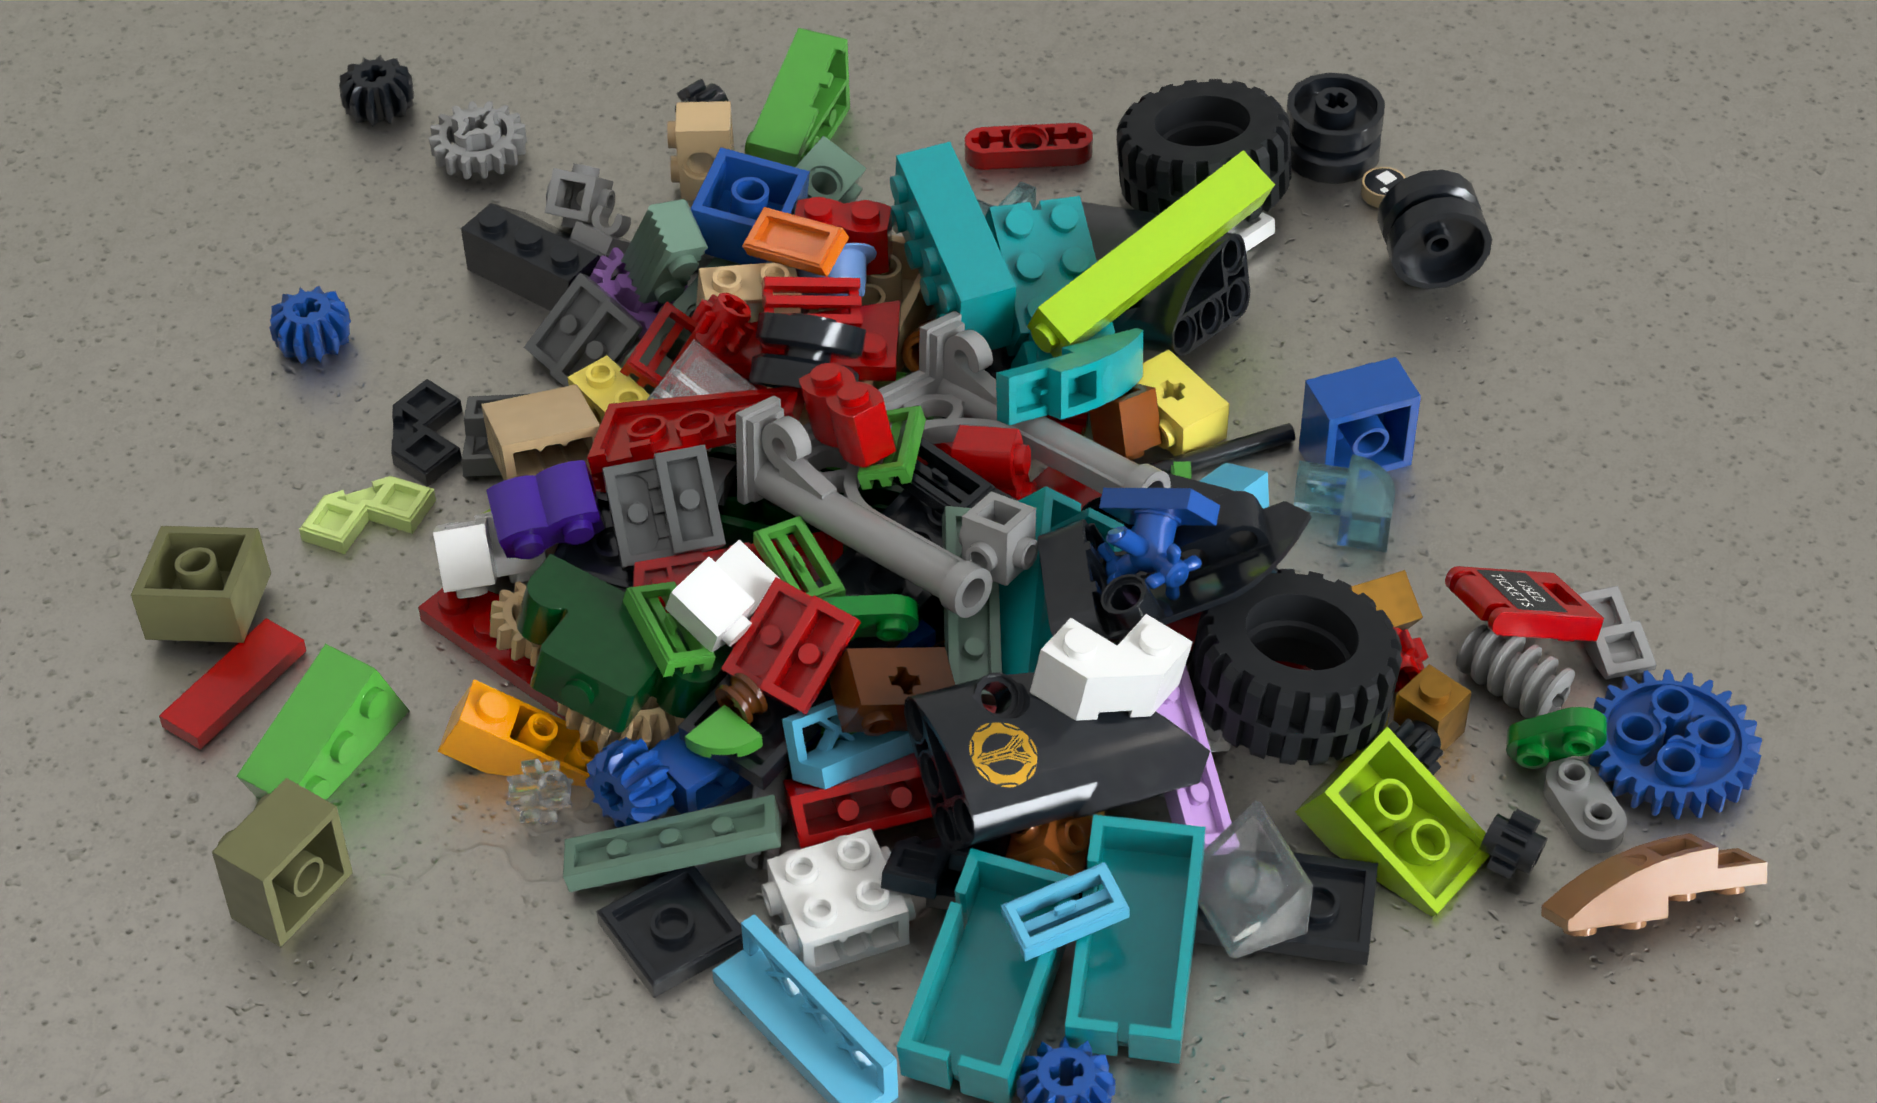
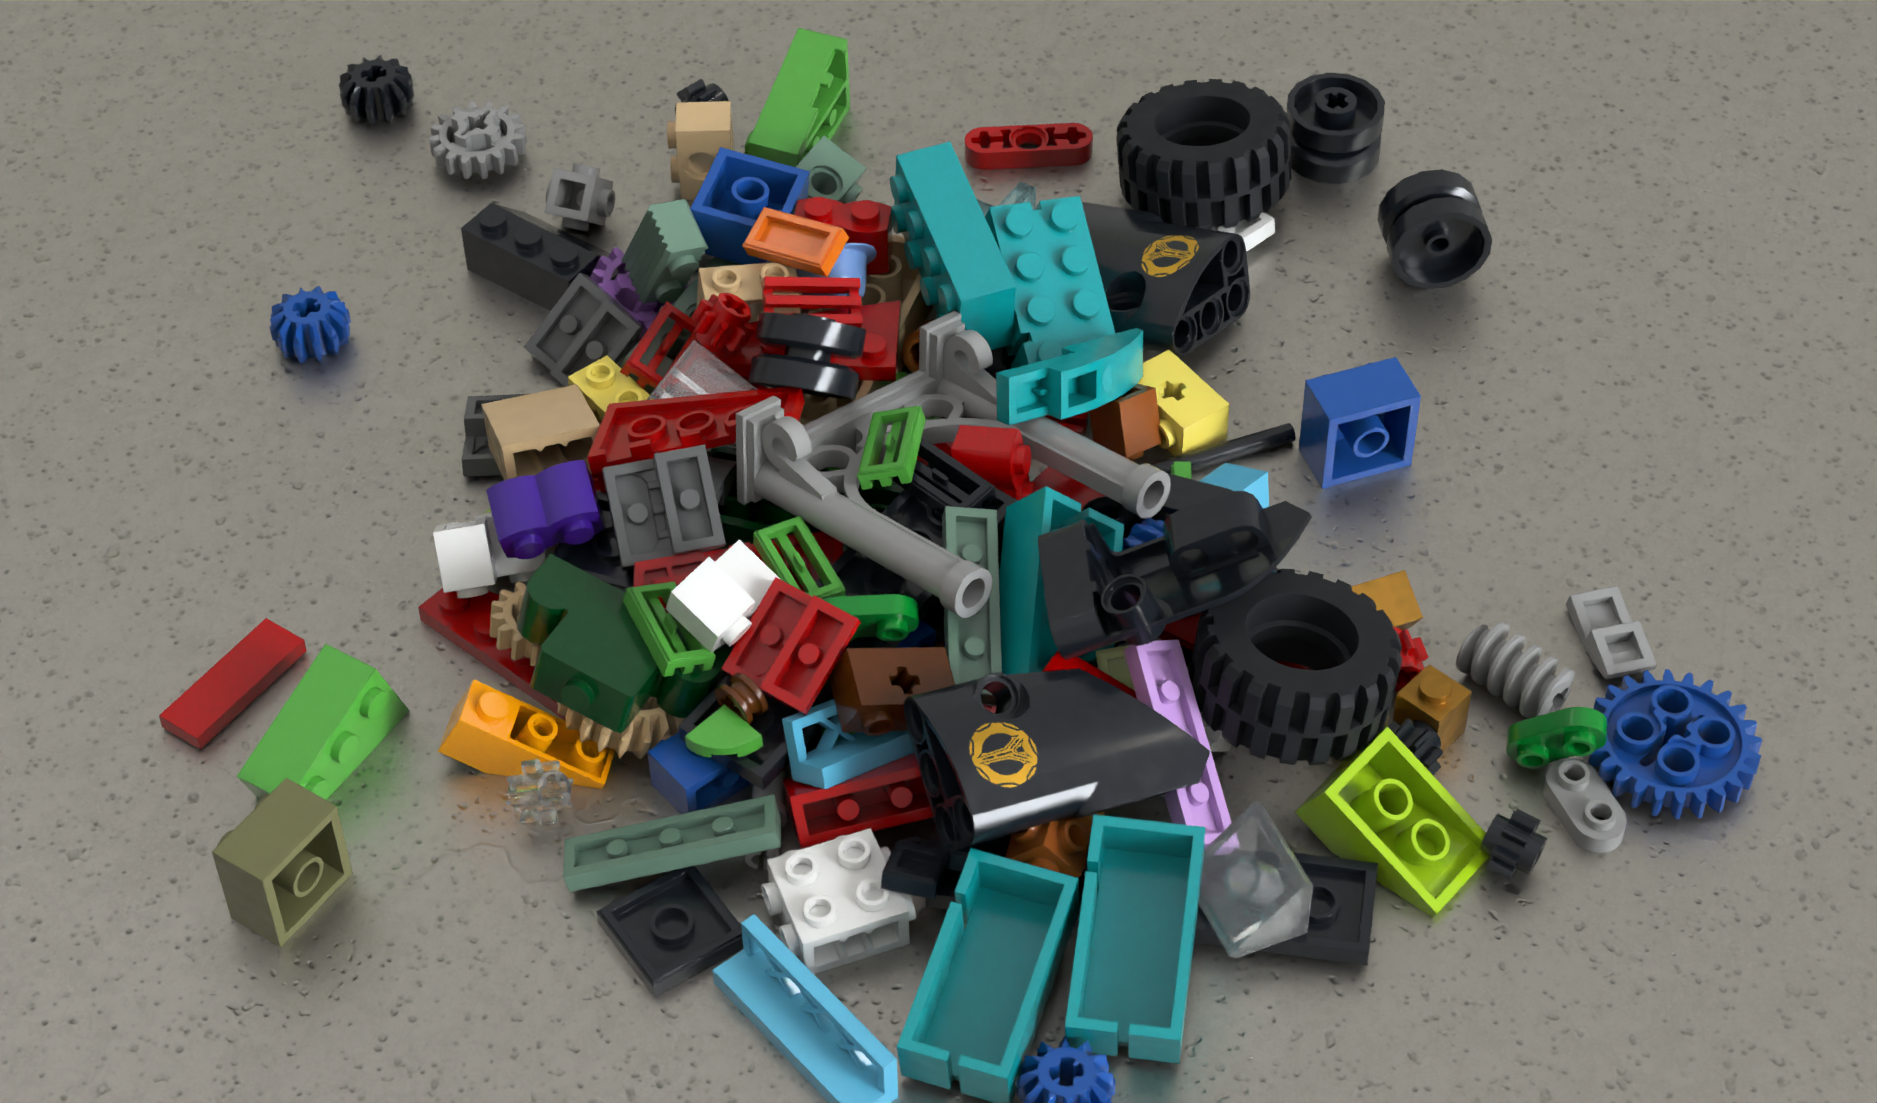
(201, 584): olive brick -> none
(342, 517): yellowish green tile -> none
(415, 443): black tile -> none
(601, 235): light grey tile -> none
(630, 783): blue gear -> none
(847, 414): red brick -> none
(1000, 536): light grey brick -> none
(1073, 929): medium azure tile -> none
(1091, 675): white brick -> none
(1150, 255): lime brick -> none
(1150, 545): blue piece -> none
(1357, 494): clear light blue brick -> none
(1378, 182): tile -> none
(1525, 603): red container -> none
(1641, 880): slope -> none

